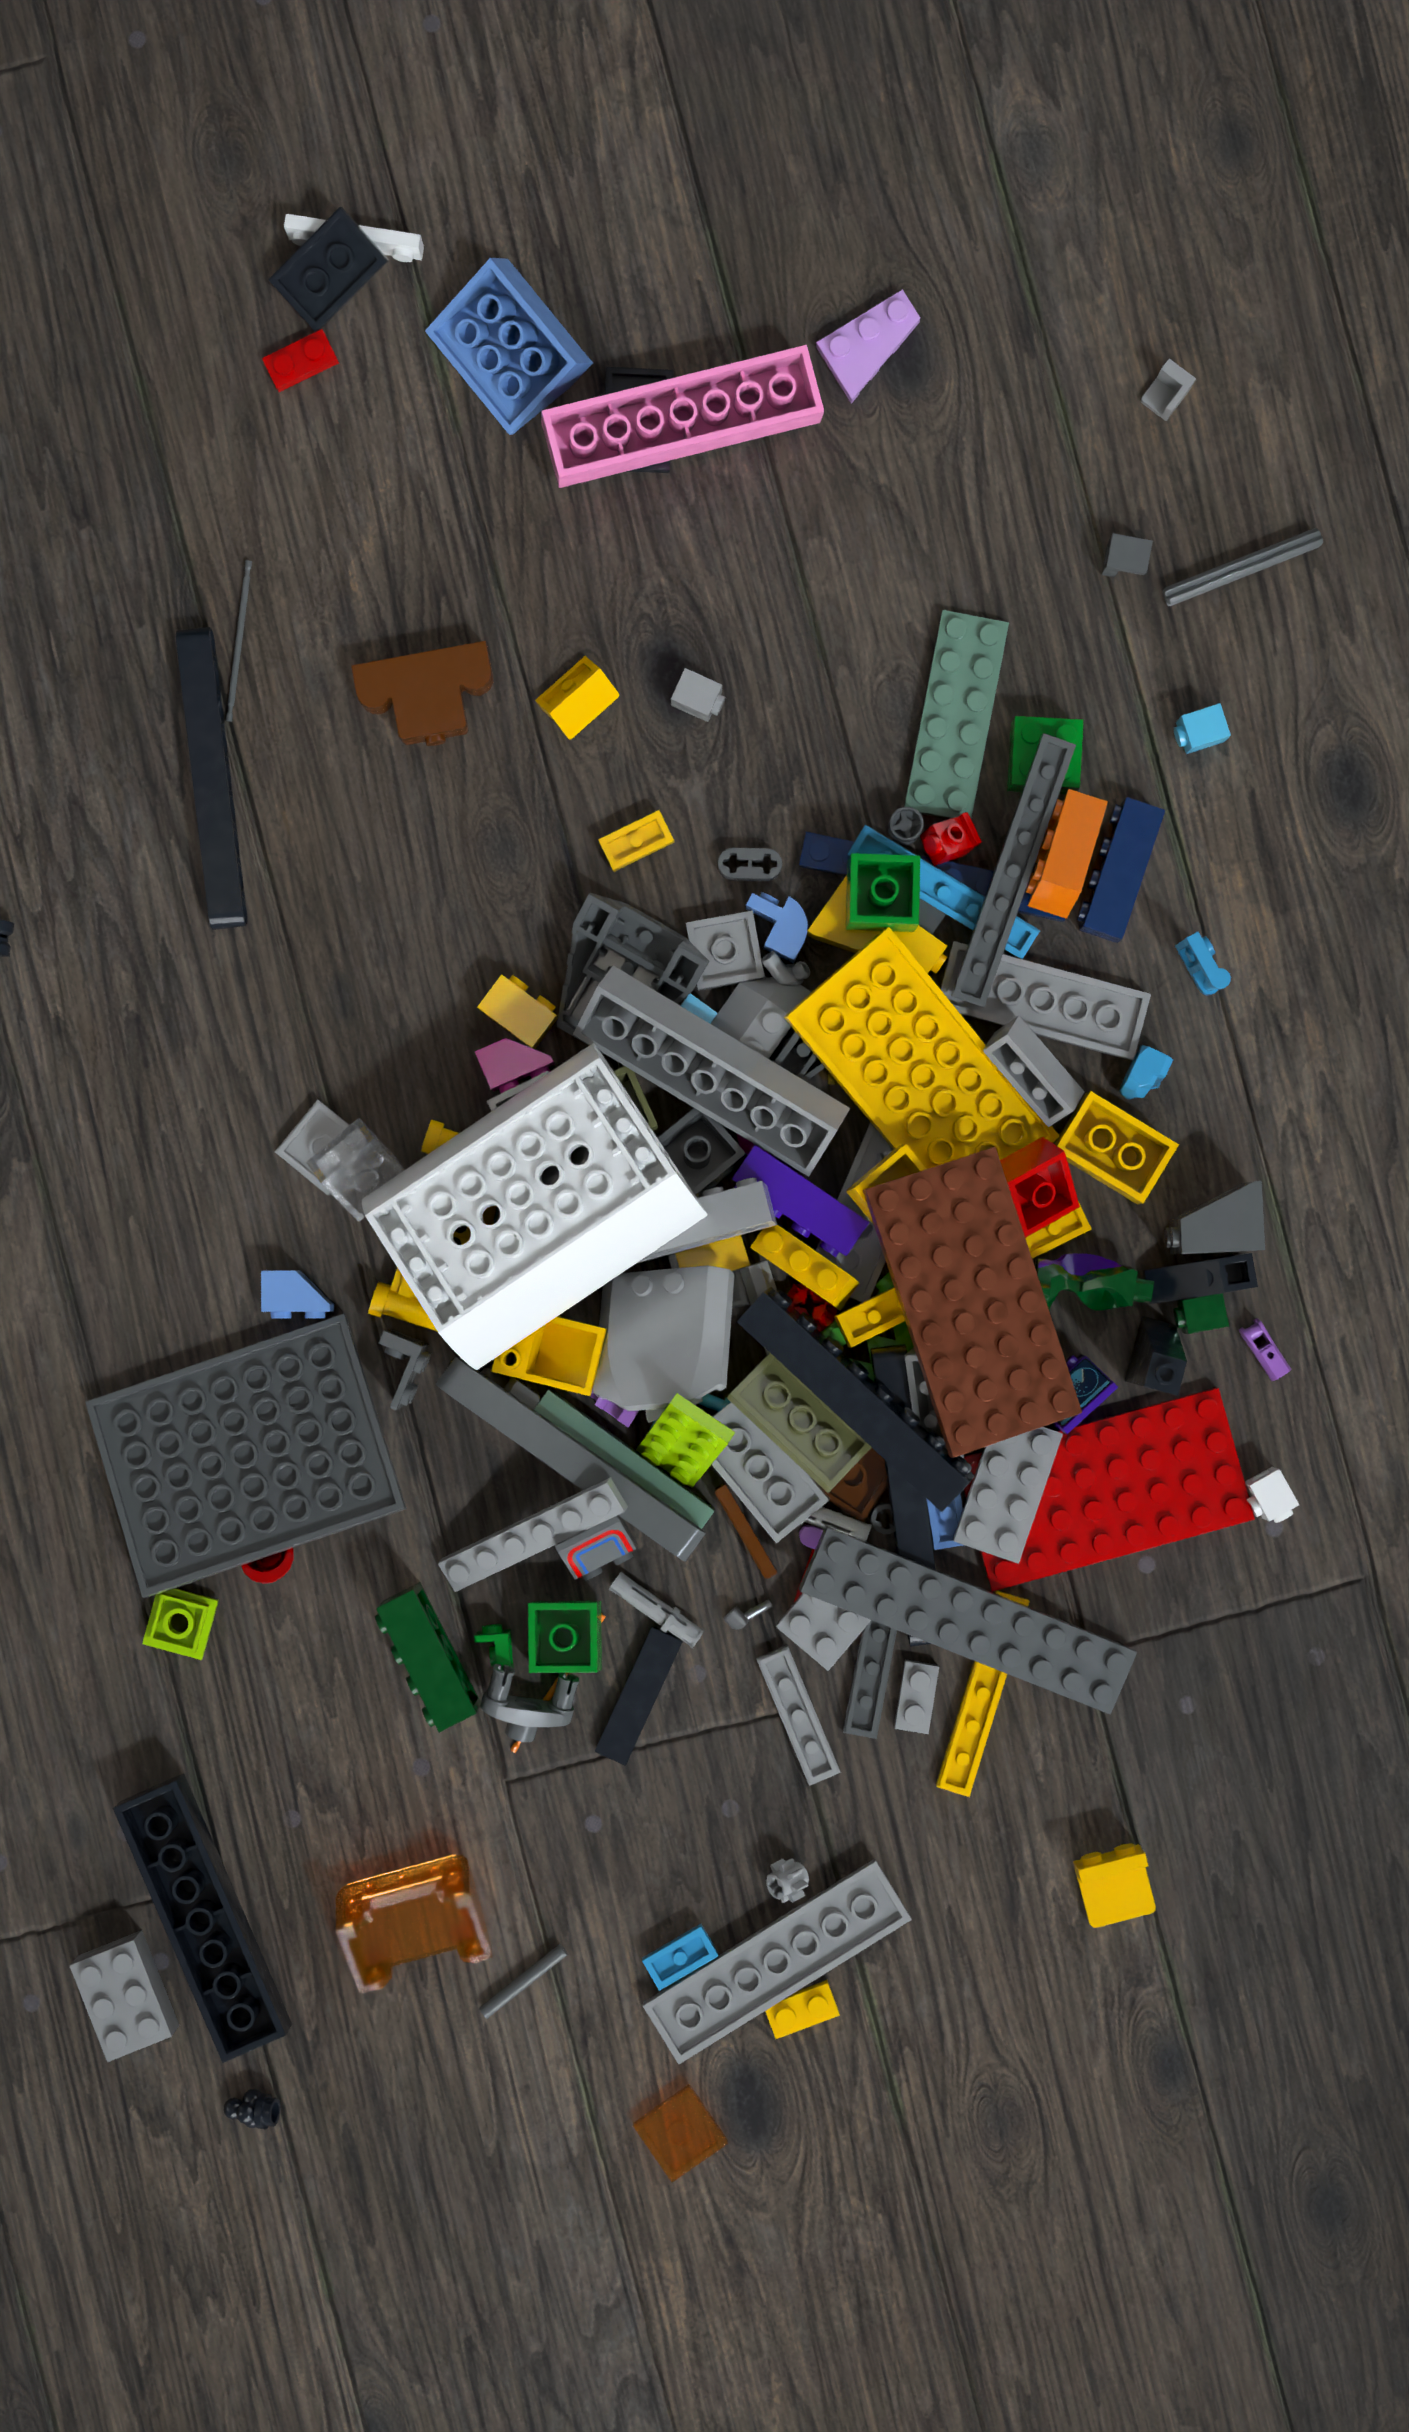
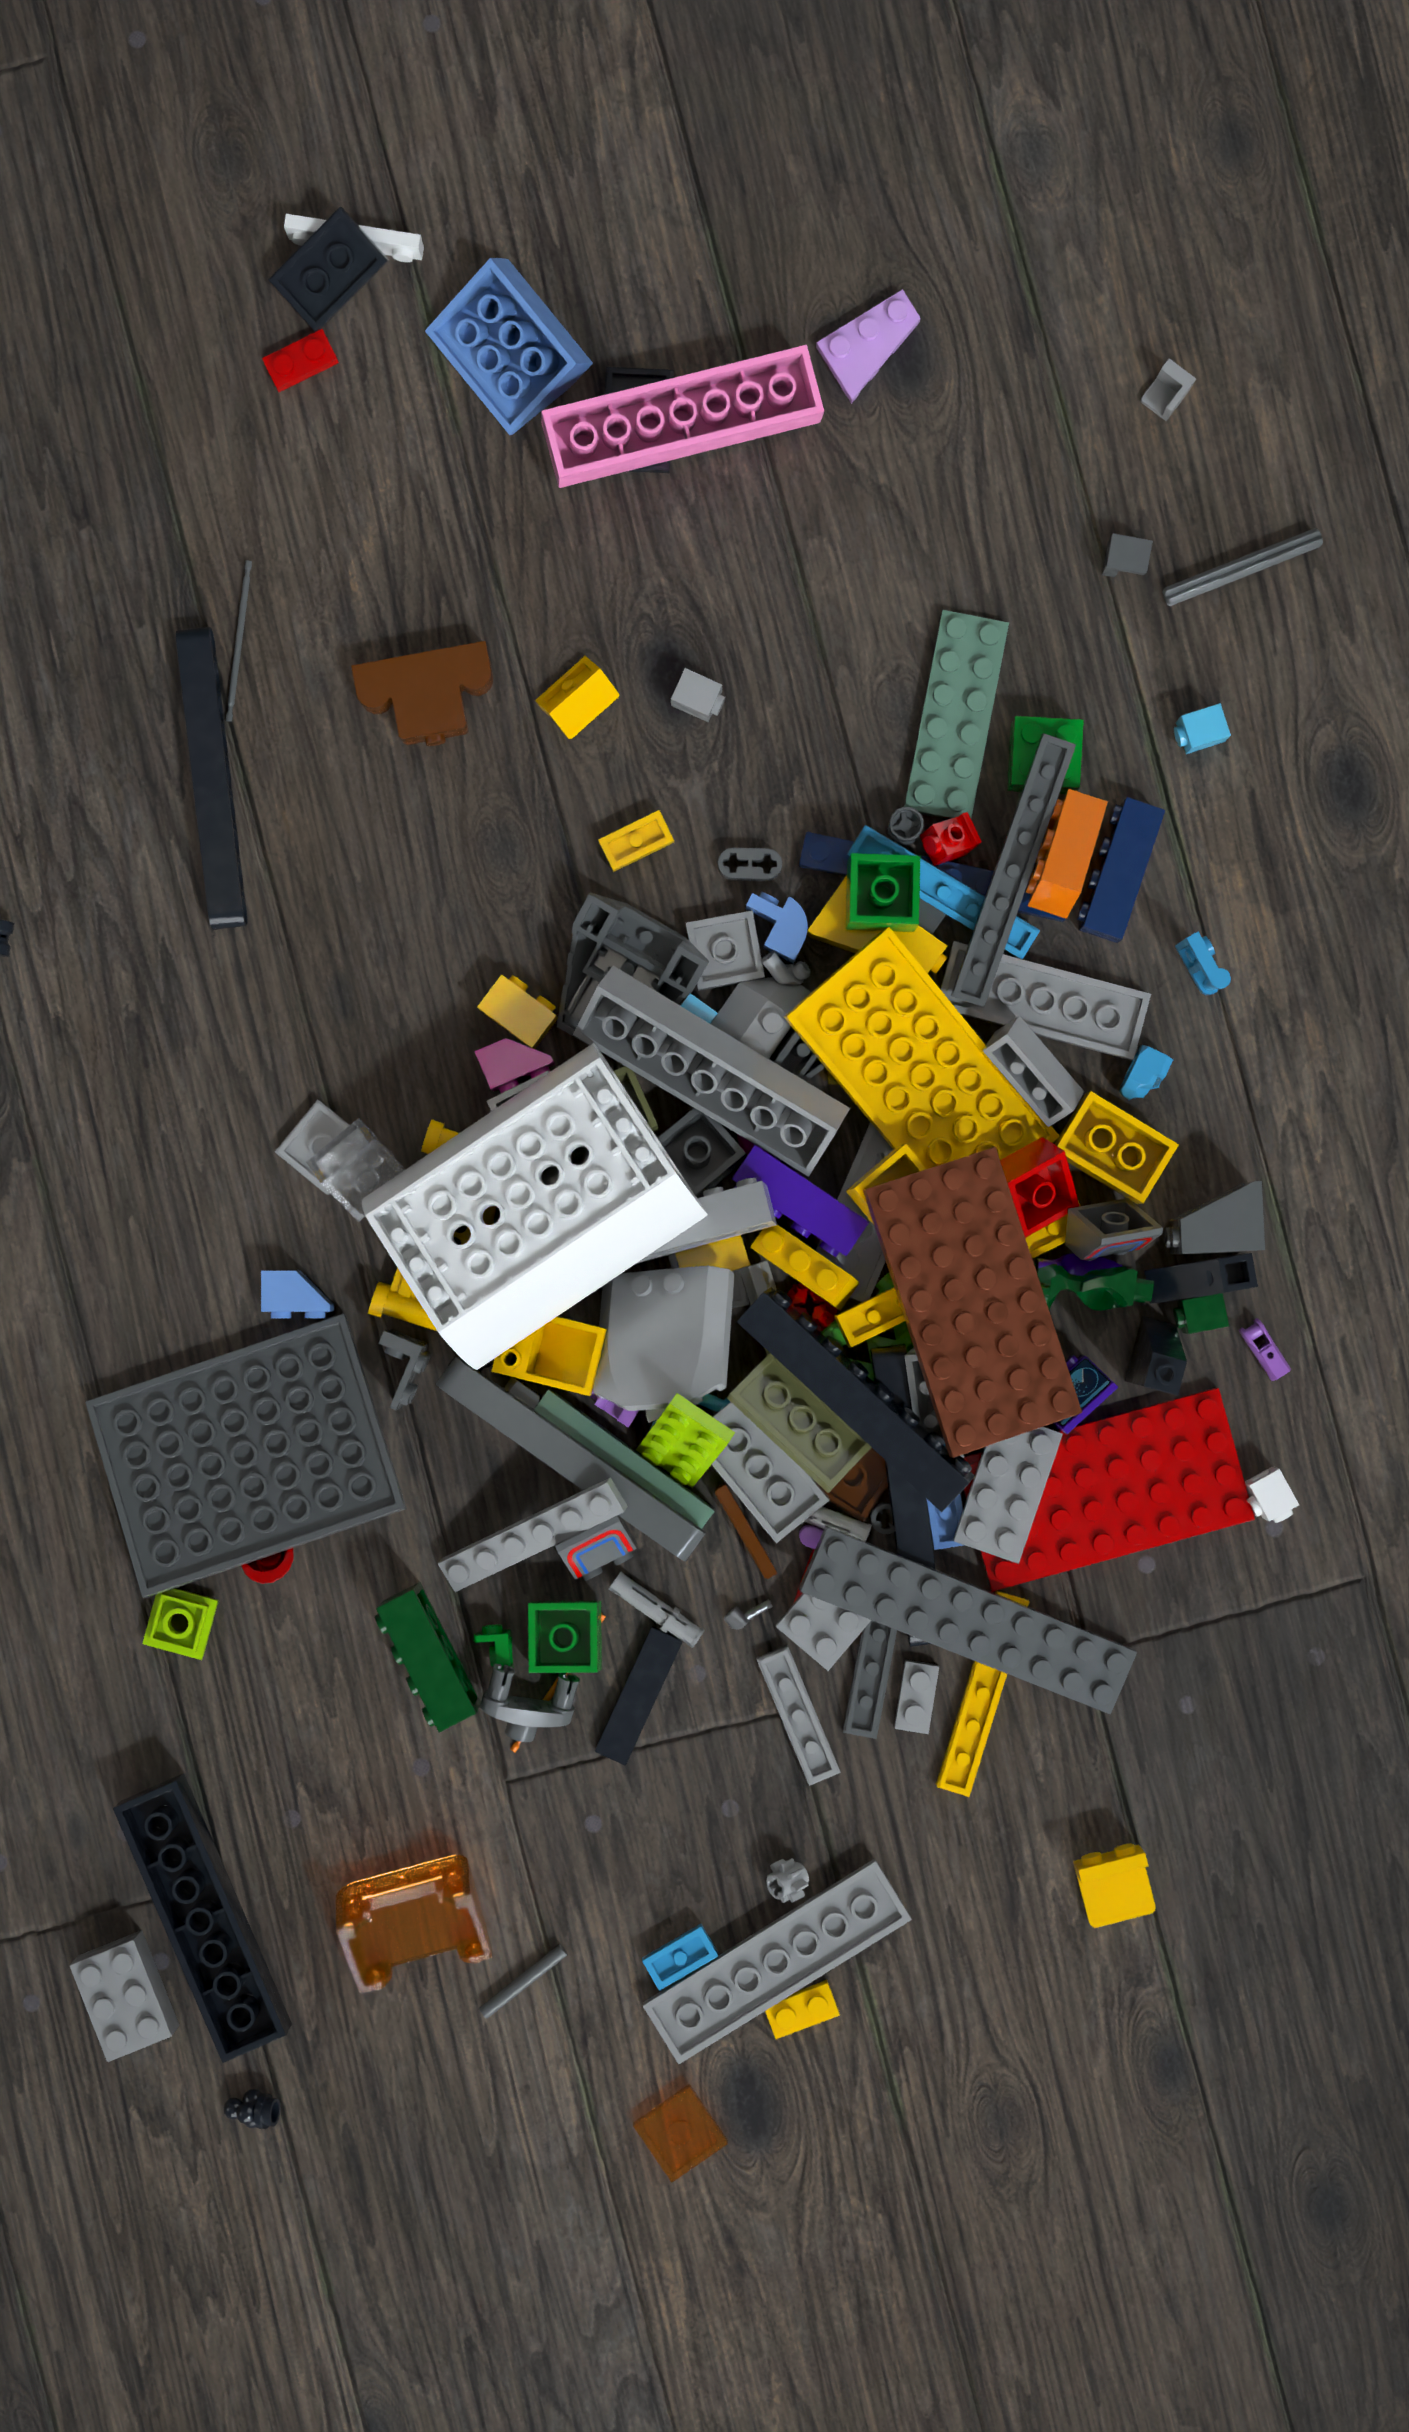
(1109, 1229): none -> dark grey slope

